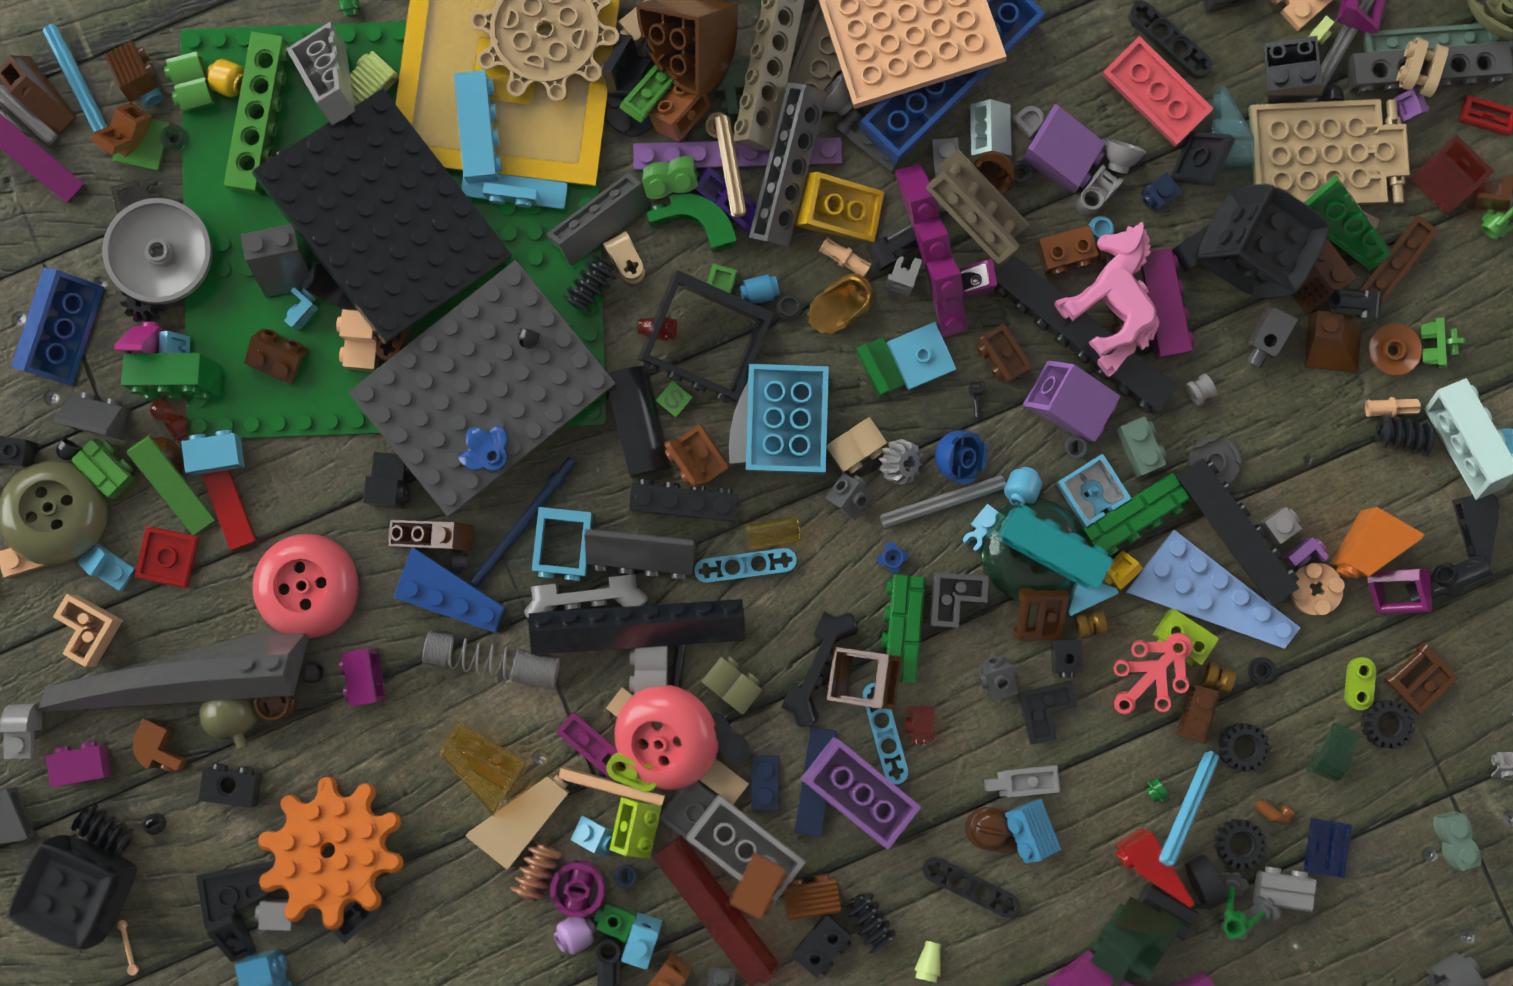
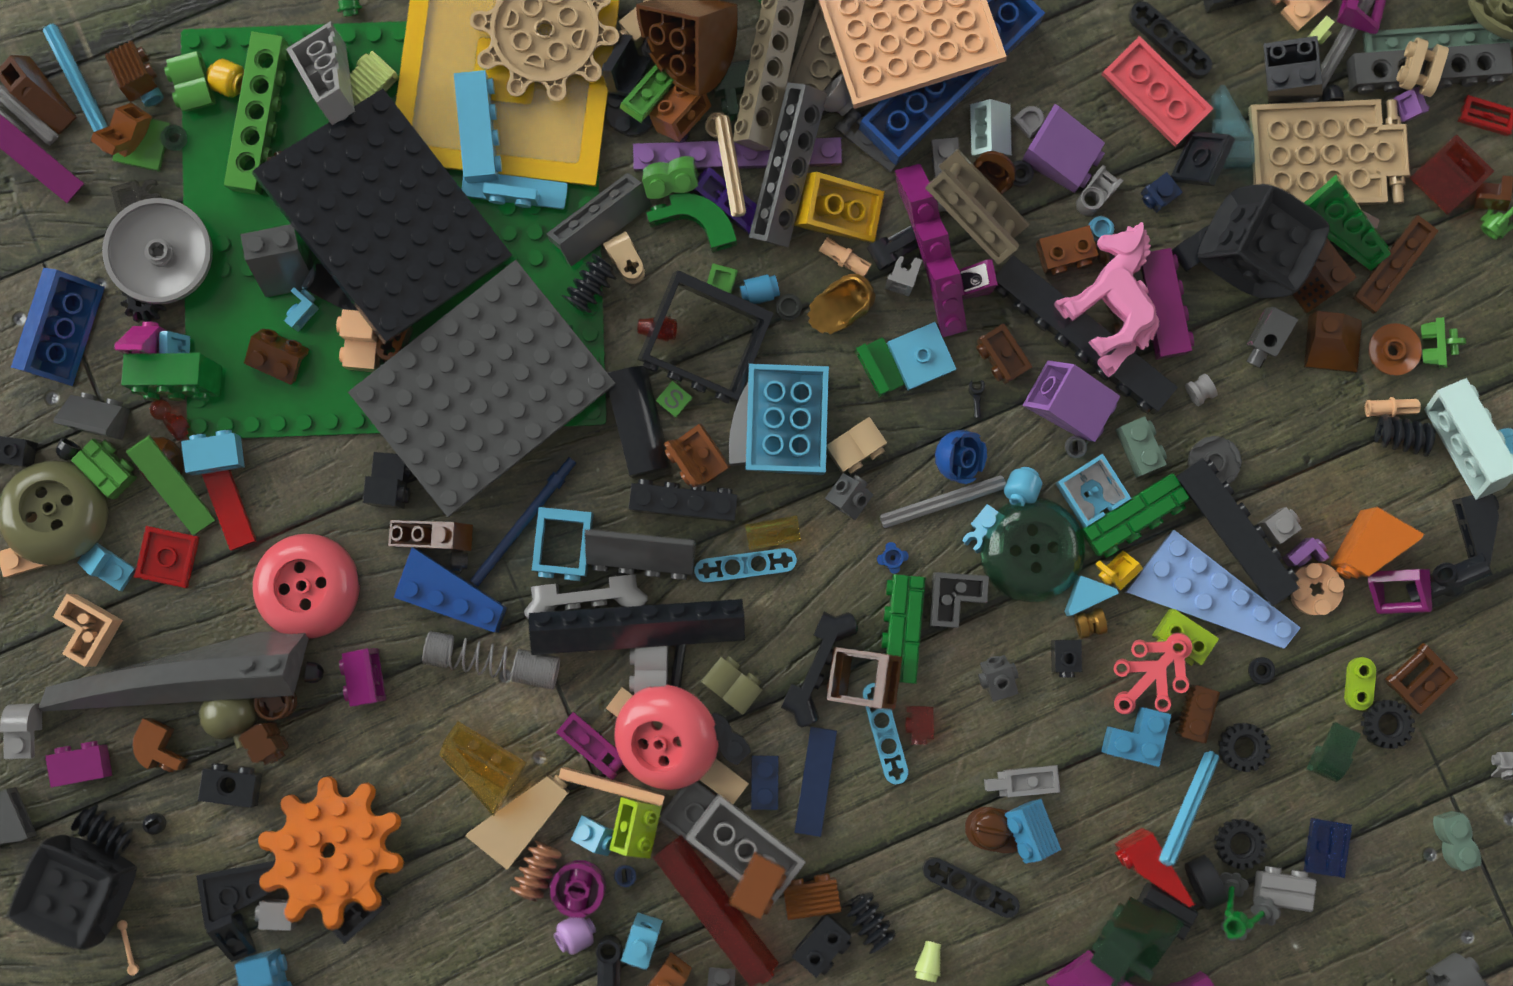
(264, 743): none -> reddish brown brick
(482, 446): blue plate -> none
(528, 338): black hinge -> none
(625, 920): green brick -> none
(627, 775): lime plate -> none
(860, 793): medium lavender brick -> none
(900, 461): light grey gear -> none
(1039, 704): black plate -> none
(1049, 617): reddish brown plate -> none
(1053, 548): teal brick -> none
(1122, 155): light grey piece -> none
(1145, 741): none -> dark azure brick
(1157, 791): green plate -> none
(1218, 678): pearl gold wheel -> none
(1271, 813): dark orange arm -> none
(1362, 303): black piece -> none

